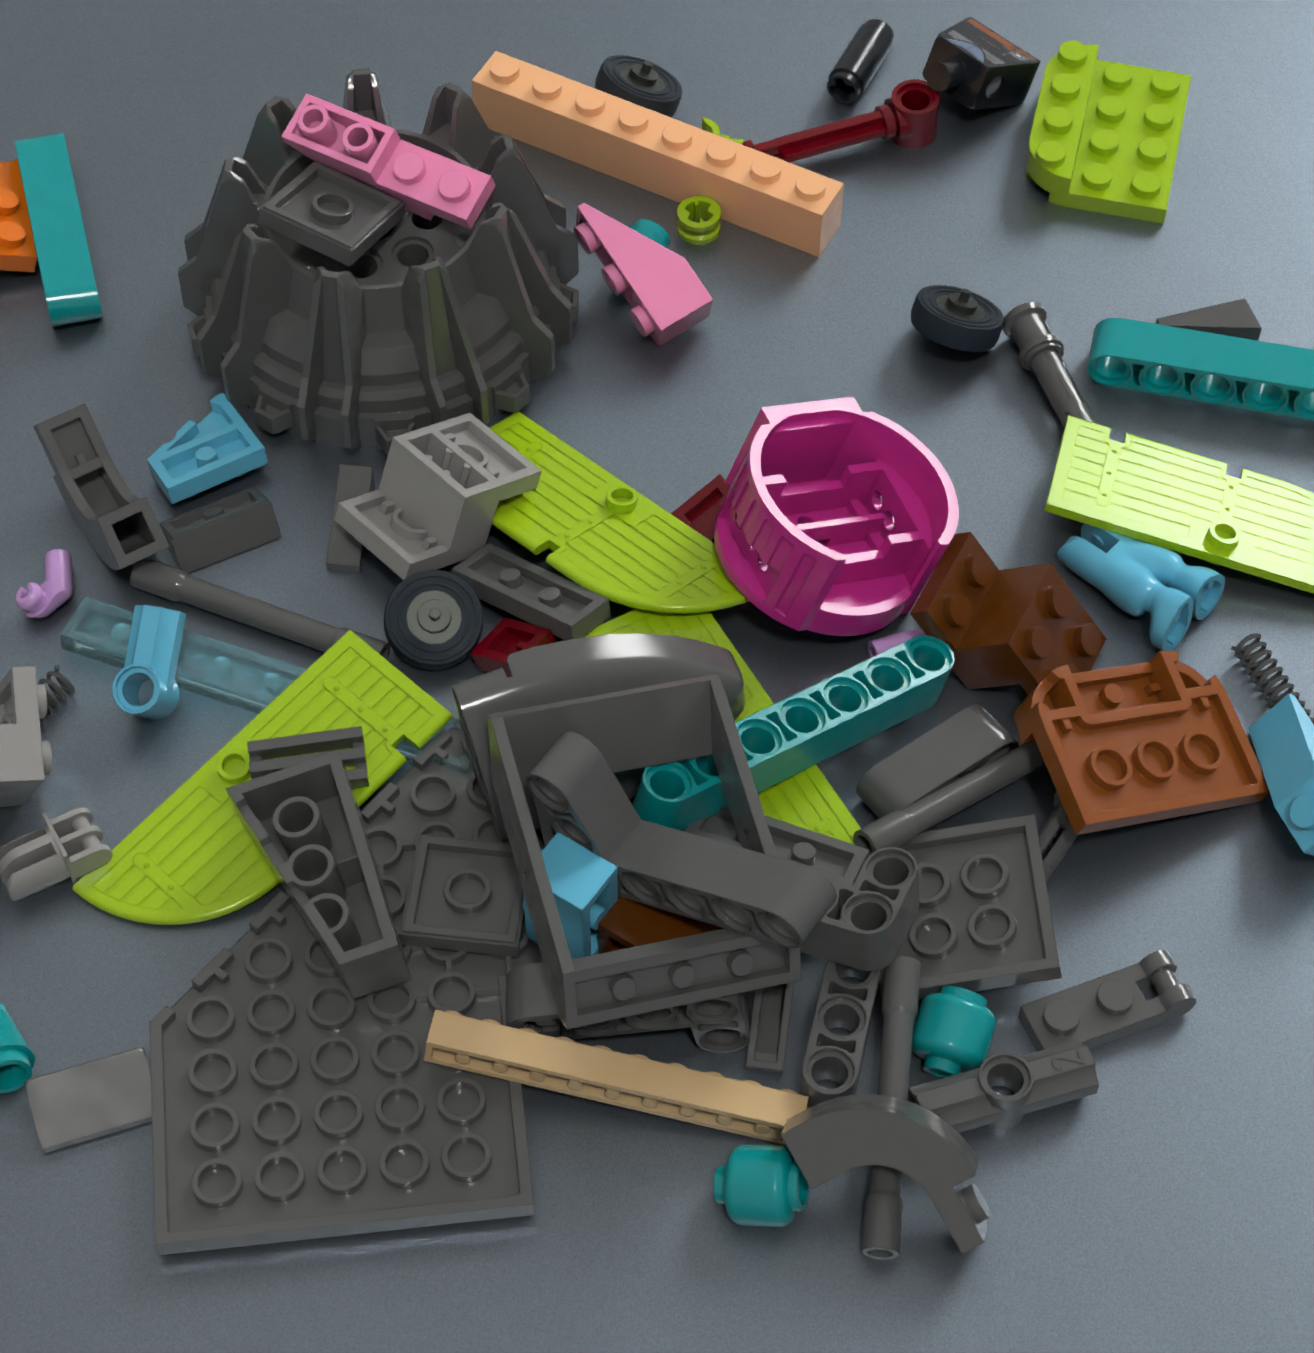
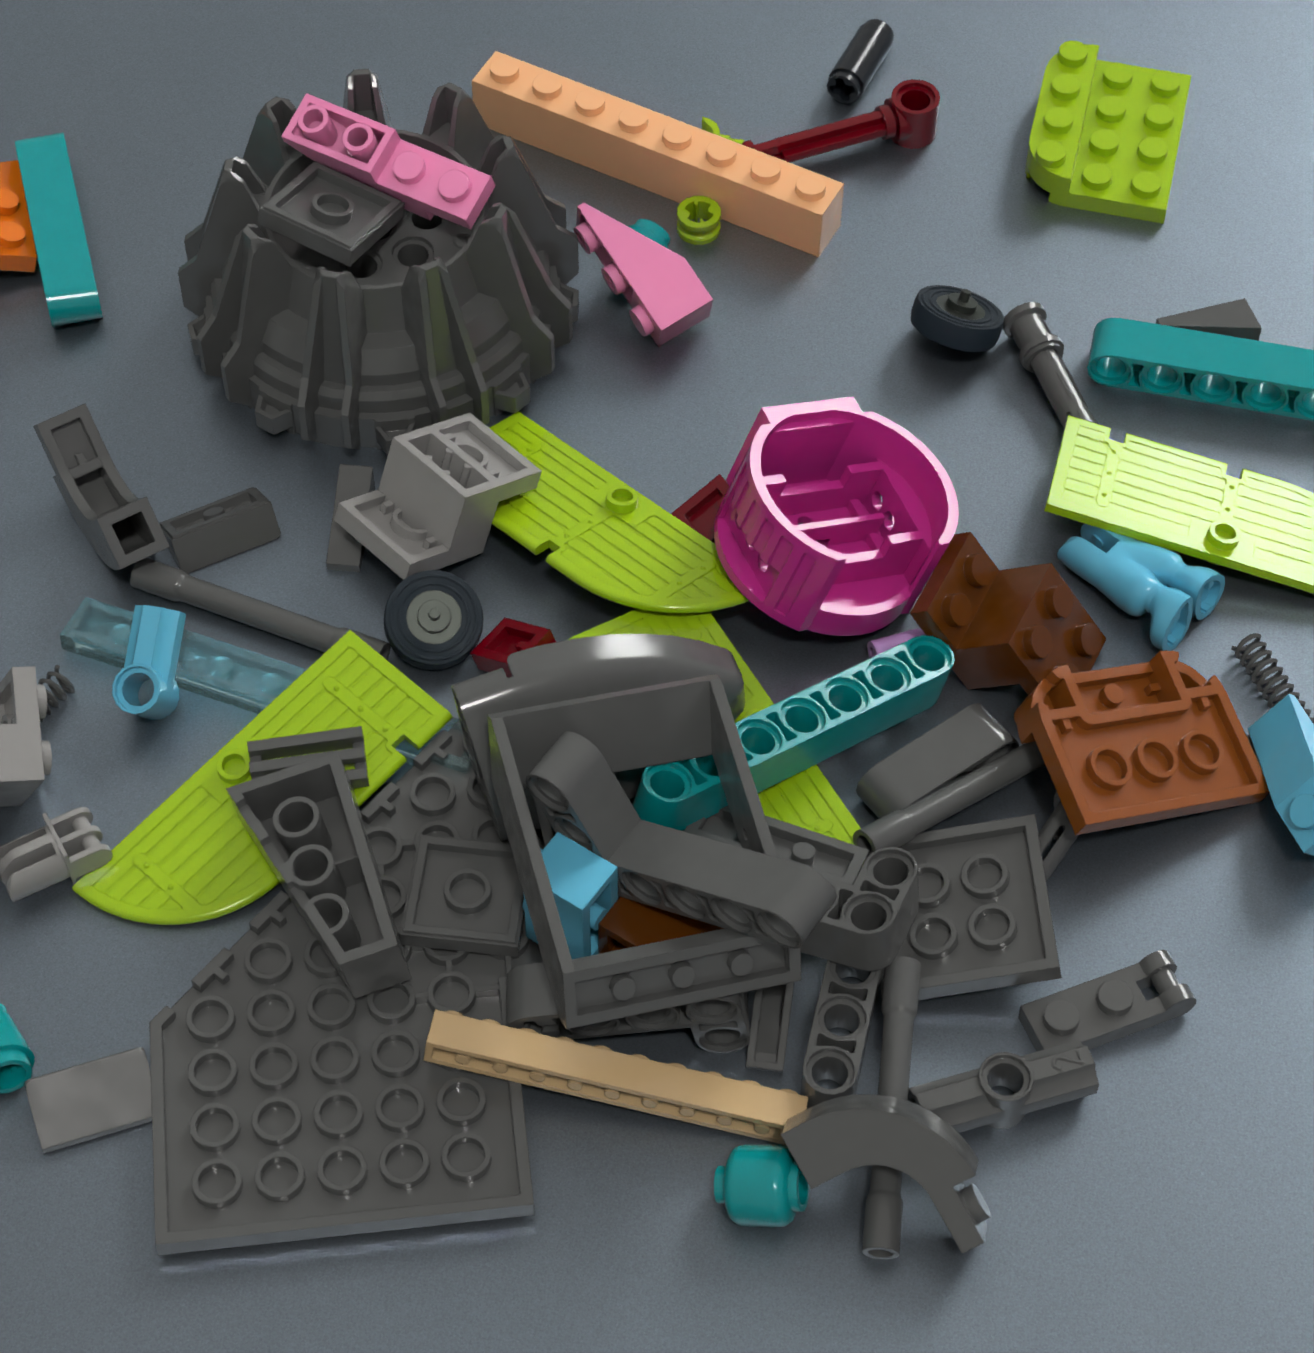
(57, 588): lavender arm -> none
(206, 453): medium azure wing -> none
(533, 593): dark grey plate -> none
(640, 83): black wheel -> none
(953, 1031): teal head -> none
(979, 67): black torso -> none

